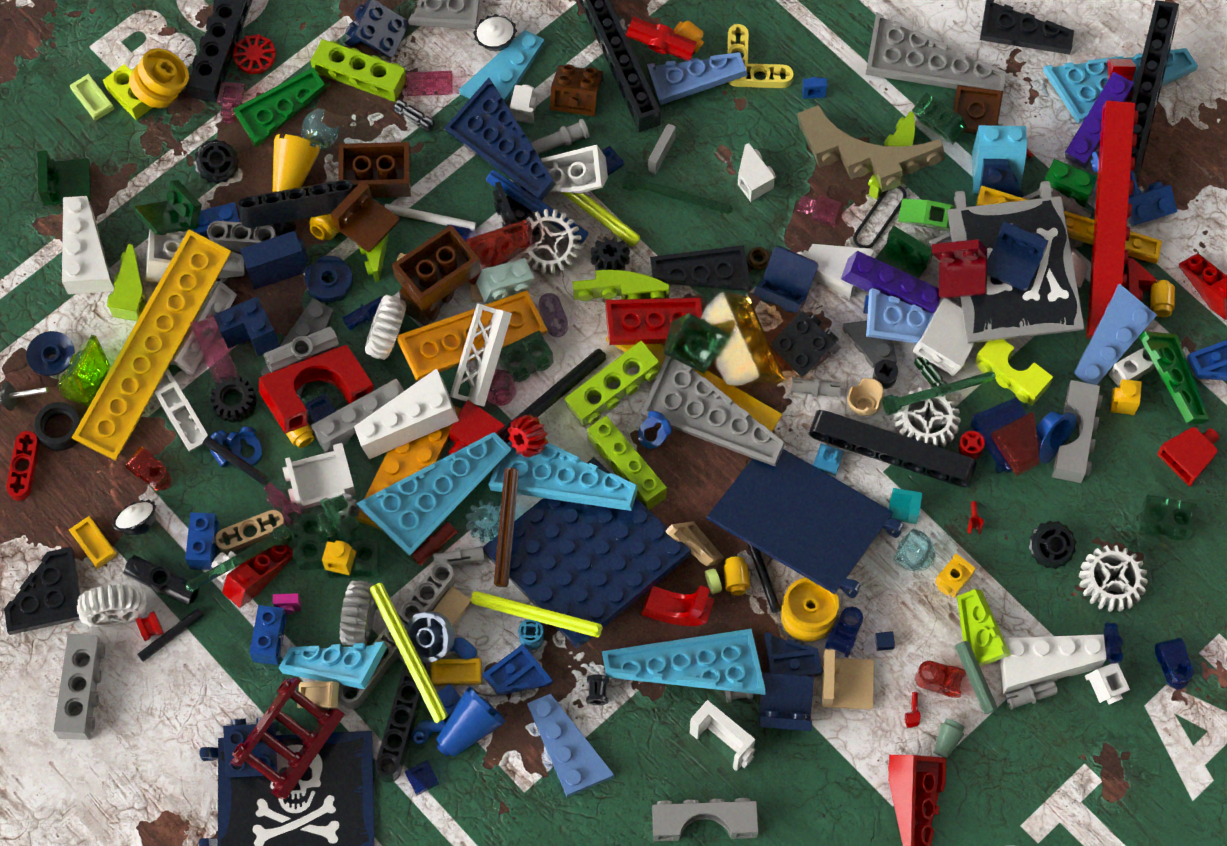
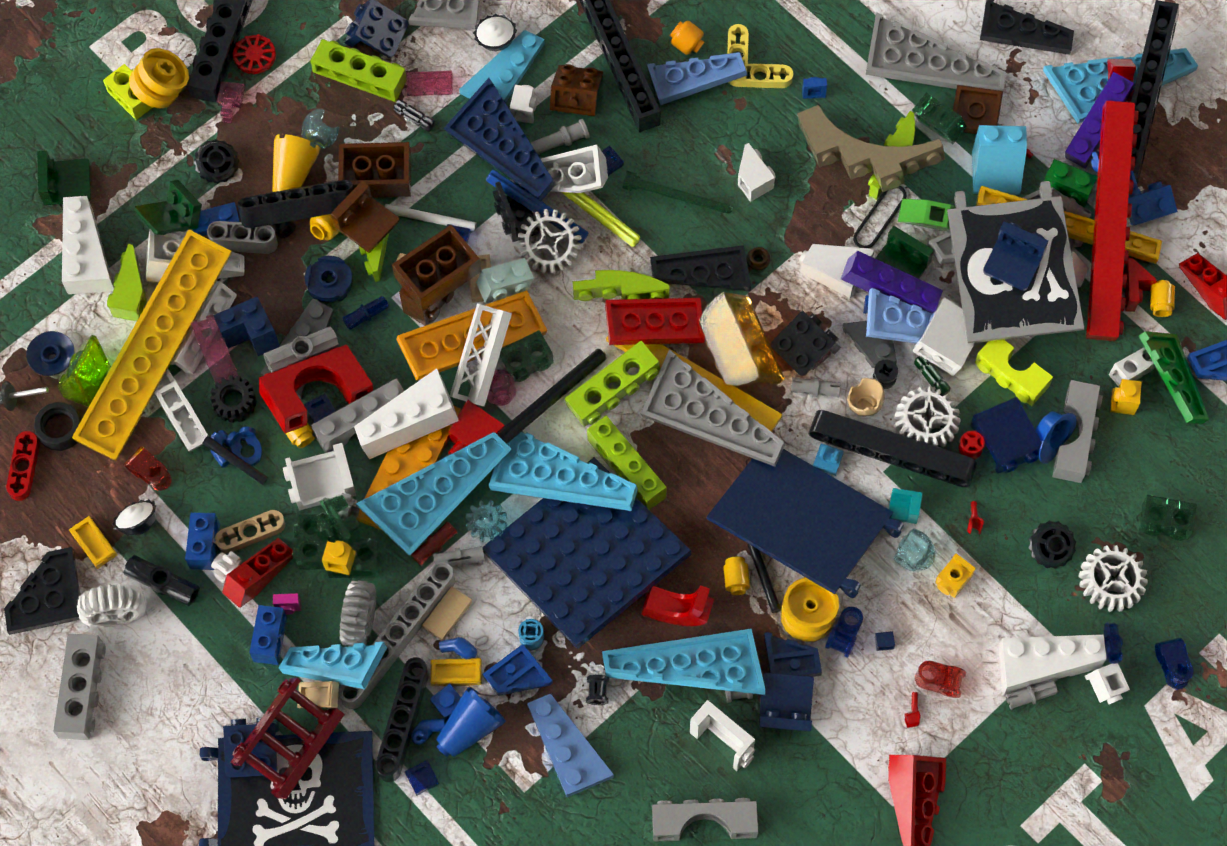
(92, 97): yellowish green tile -> none
(149, 626): red wheel -> none
(170, 634): black bar -> none
(275, 107): green wing -> none
(275, 259): dark blue brick -> none
(277, 498): clear pink plate -> none
(279, 536): clear green piece -> none
(385, 327): white gear -> none
(408, 652): neon yellow axle -> none
(431, 635): sand blue cylinder -> none
(500, 245): clear red wing -> none
(506, 527): reddish brown axle -> none
(527, 436): red gear -> none
(536, 614): neon yellow axle -> none
(557, 313): clear purple beam -> none
(618, 253): black gear -> none
(653, 418): blue piece -> none
(661, 38): red piece -> none
(661, 148): light grey tile -> none
(694, 342): clear green slope -> none
(696, 541): tan wing -> none
(713, 581): yellowish green tile -> none
(787, 280): dark blue bracket -> none
(823, 210): clear pink plate -> none
(847, 682): tan bracket -> none
(894, 403): clear green piece -> none
(948, 737): sand green cone -> none
(961, 268): dark red bracket -> none
(976, 677): sand green axle -> none
(981, 628): lime wing -> none
(998, 176): dark blue wing -> none
(1019, 443): clear red wing -> none
(1118, 329): medium blue wing -> none
(1190, 453): red torso -> none

